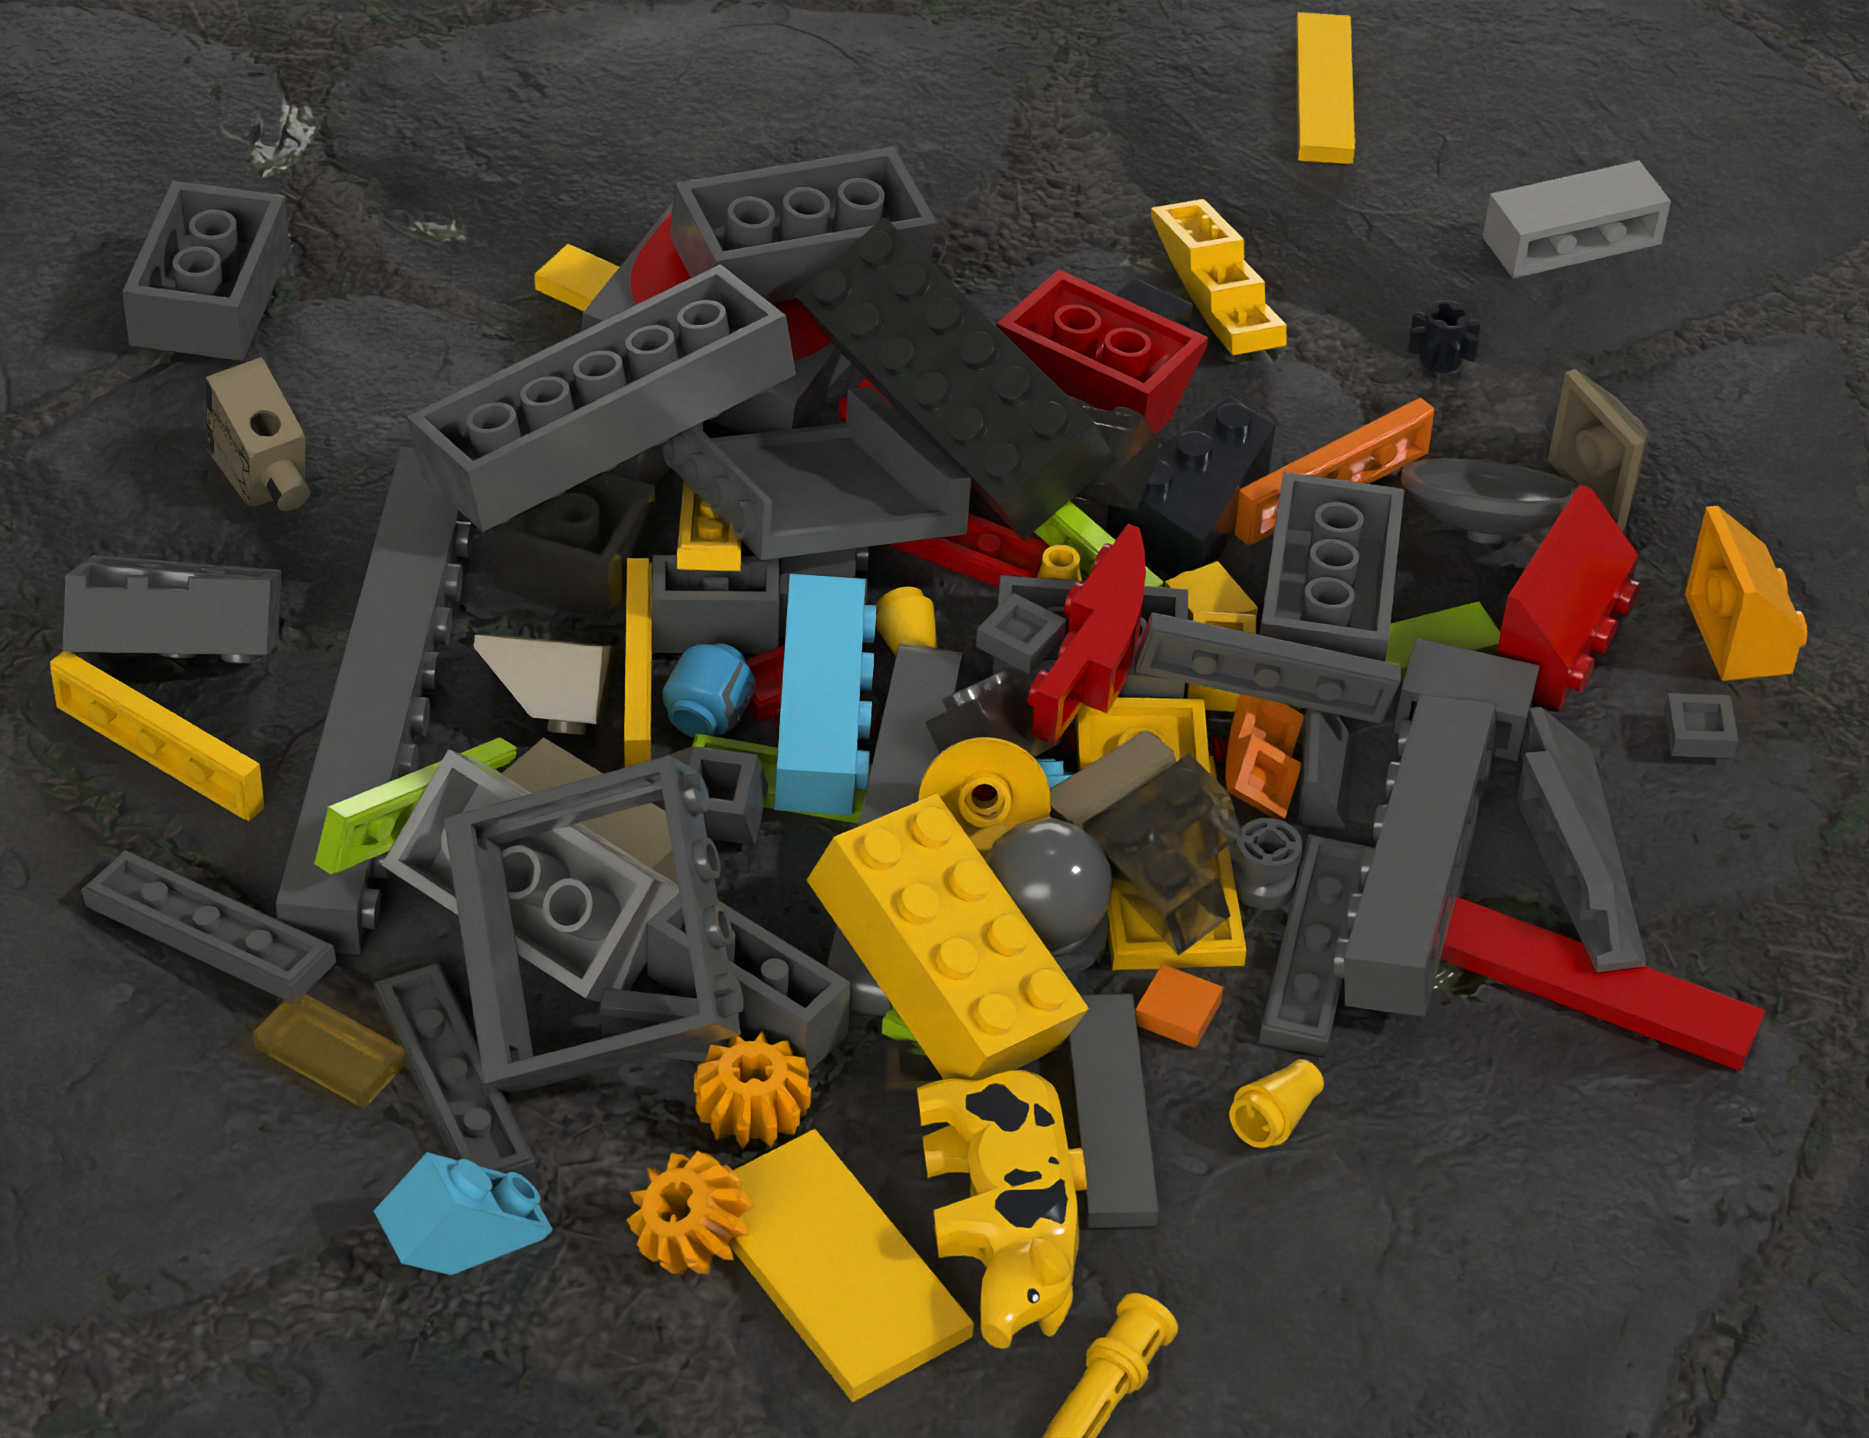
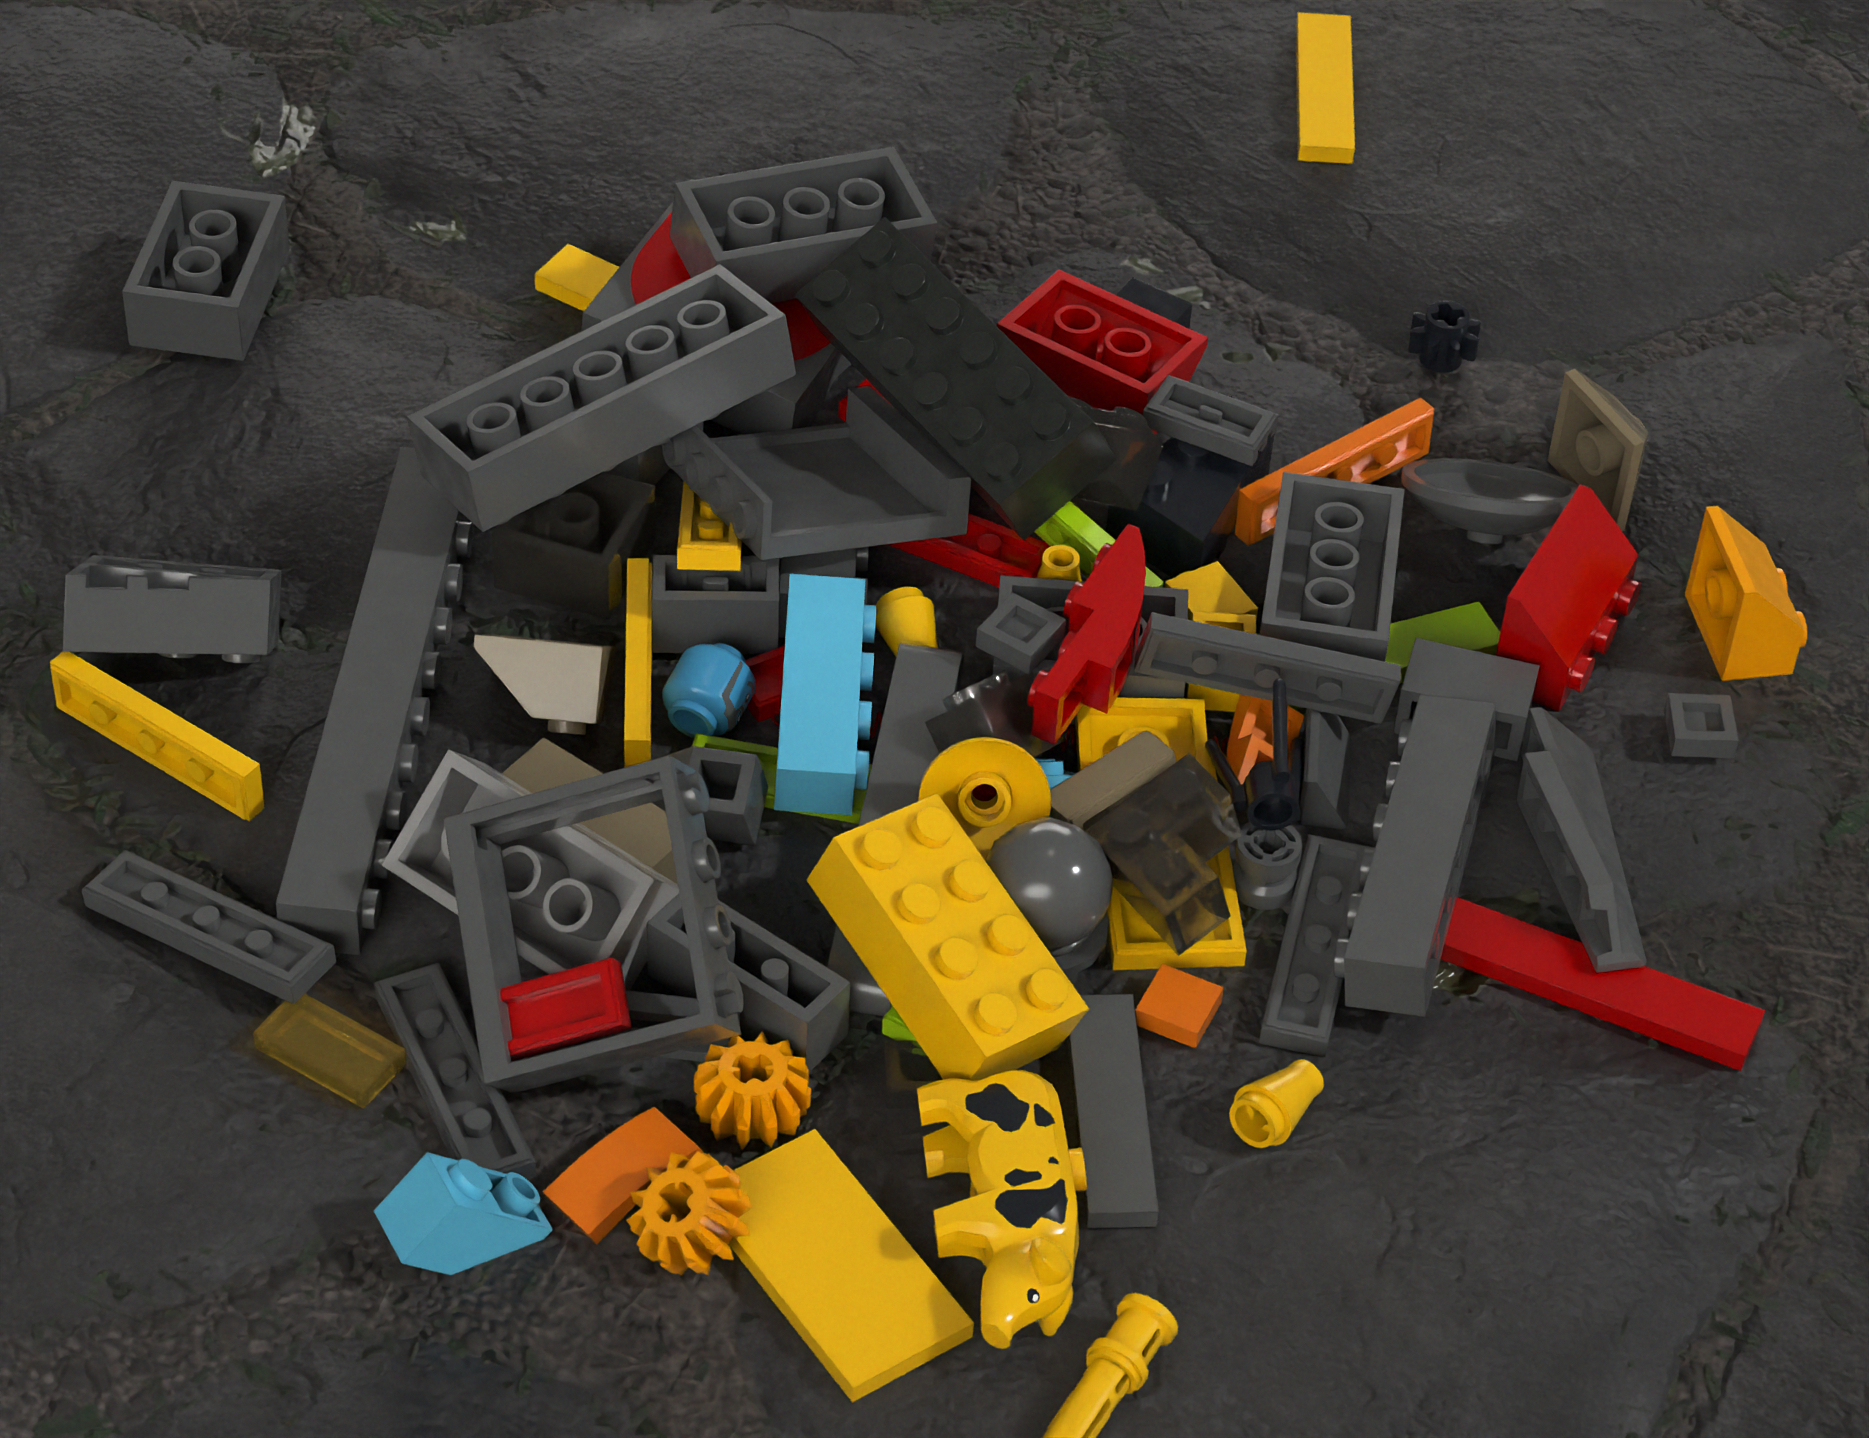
(258, 459): dark tan torso -> none
(373, 820): lime tile -> none
(566, 1008): none -> red tile
(599, 1183): none -> orange slope
(1210, 420): none -> dark grey tile
(1217, 278): yellow slope -> none
(1273, 786): none -> black plant
(1576, 219): light grey brick -> none

